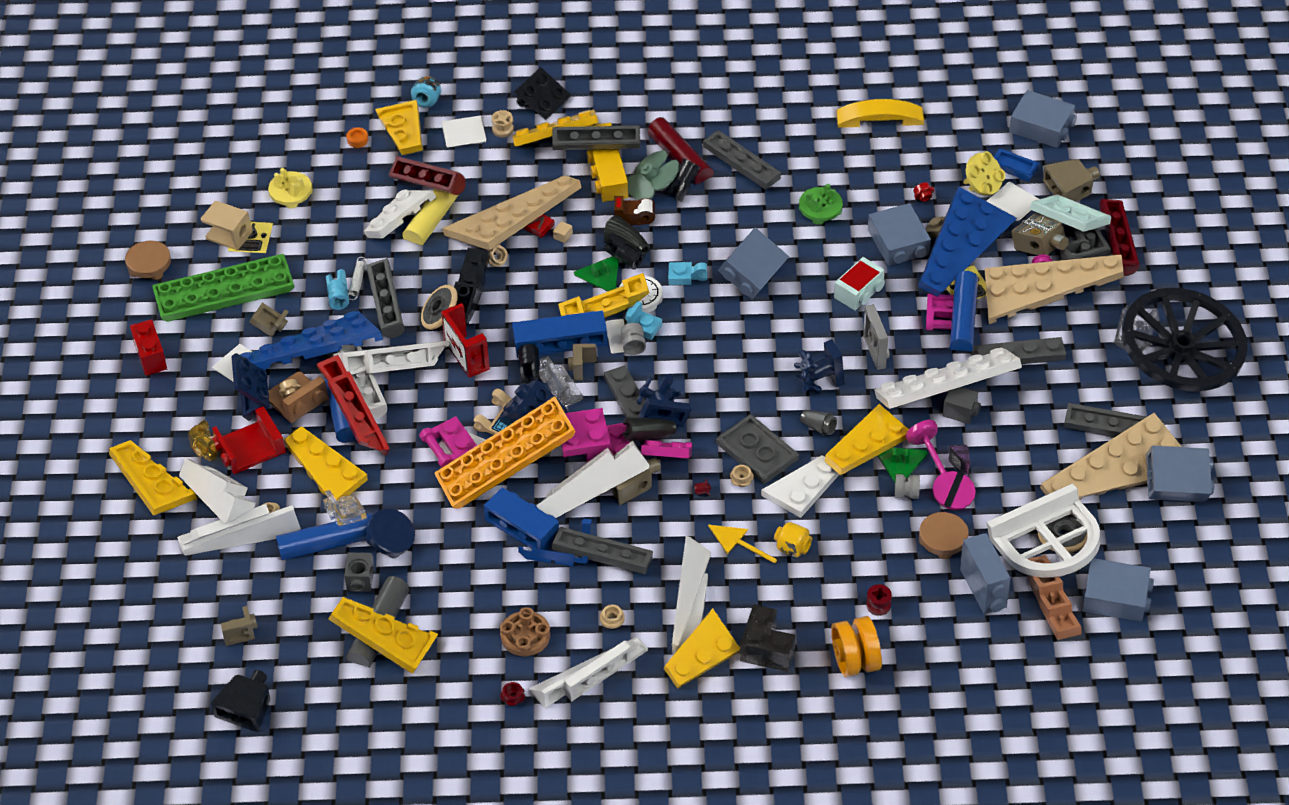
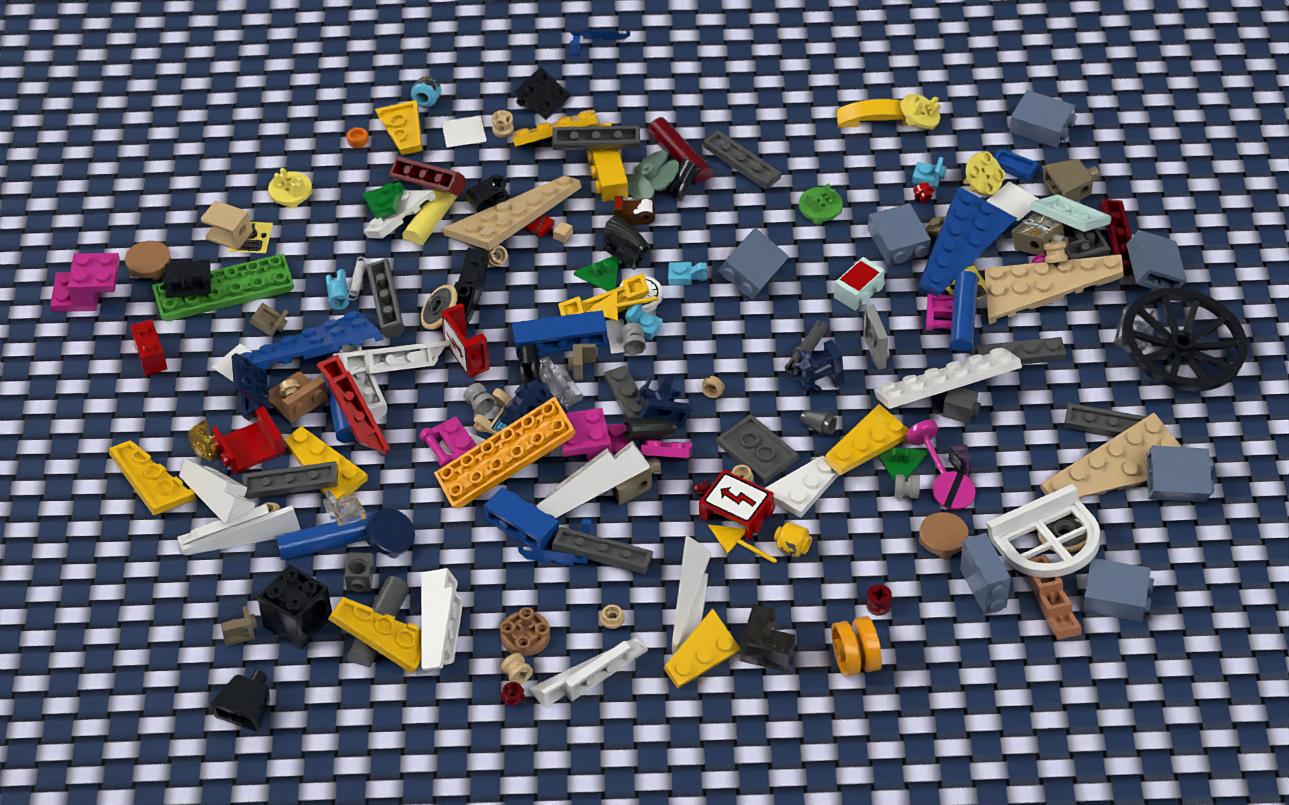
(88, 278): none -> dark pink bracket
(187, 278): none -> black hinge
(291, 479): none -> dark grey plate
(295, 606): none -> black brick
(384, 200): none -> green wing
(440, 618): none -> white wedge
(479, 398): none -> light grey wheel
(486, 195): none -> black piece
(516, 668): none -> tan wheel
(592, 34): none -> blue piece
(610, 305): none -> yellow piece
(709, 389): none -> tan plate
(738, 501): none -> panel
(808, 345): none -> dark grey pin
(921, 111): none -> light yellow plate
(929, 173): none -> medium azure bracket
(1055, 252): none -> tan wheel
(1155, 261): none -> sand blue brick

